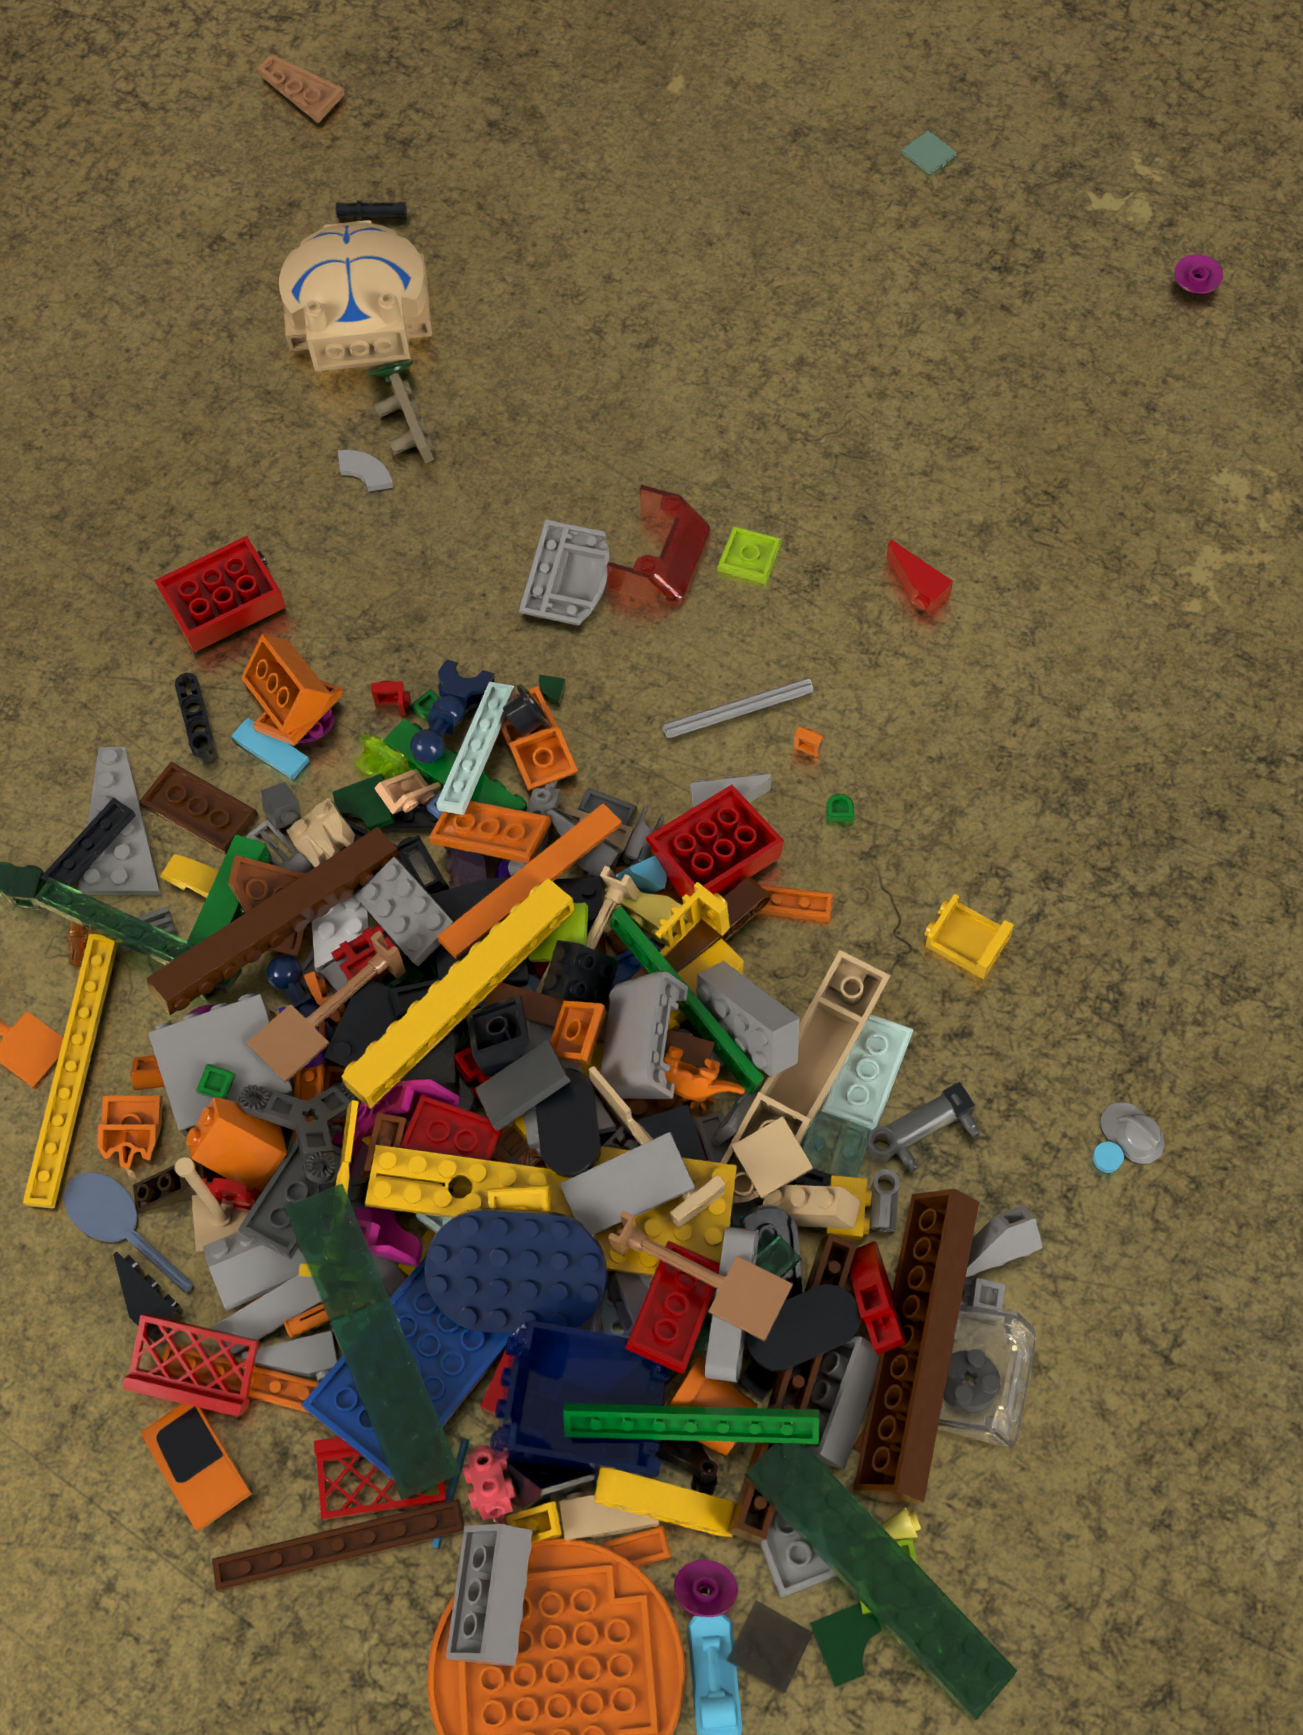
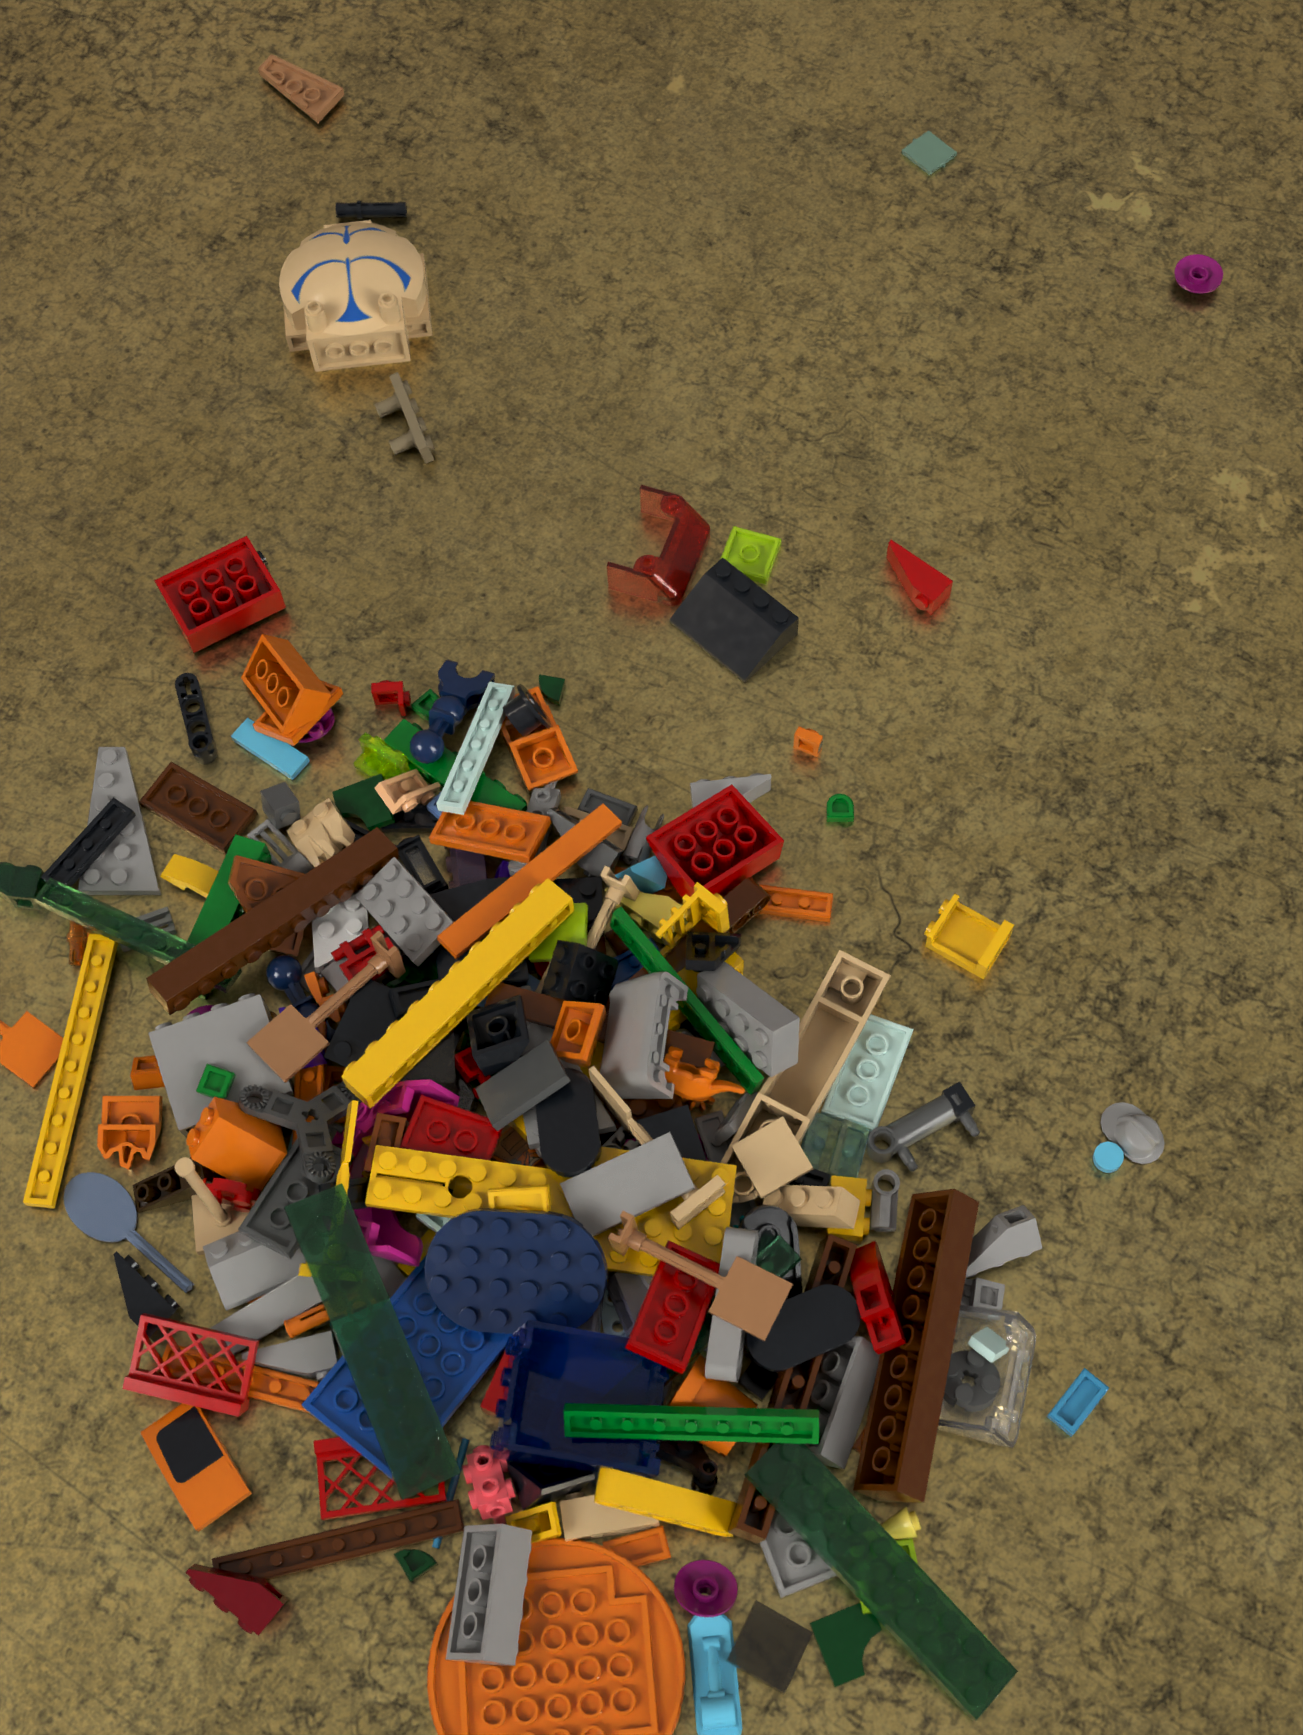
(244, 1595): none -> dark red slope
(366, 468): light grey tile -> none
(388, 369): dark green dish -> none
(415, 1563): none -> dark green tile
(566, 573): light grey slope -> none
(709, 950): none -> black wing
(735, 620): none -> black slope
(737, 708): light grey axle -> none
(988, 1344): none -> light aqua tile
(1077, 1402): none -> dark azure tile

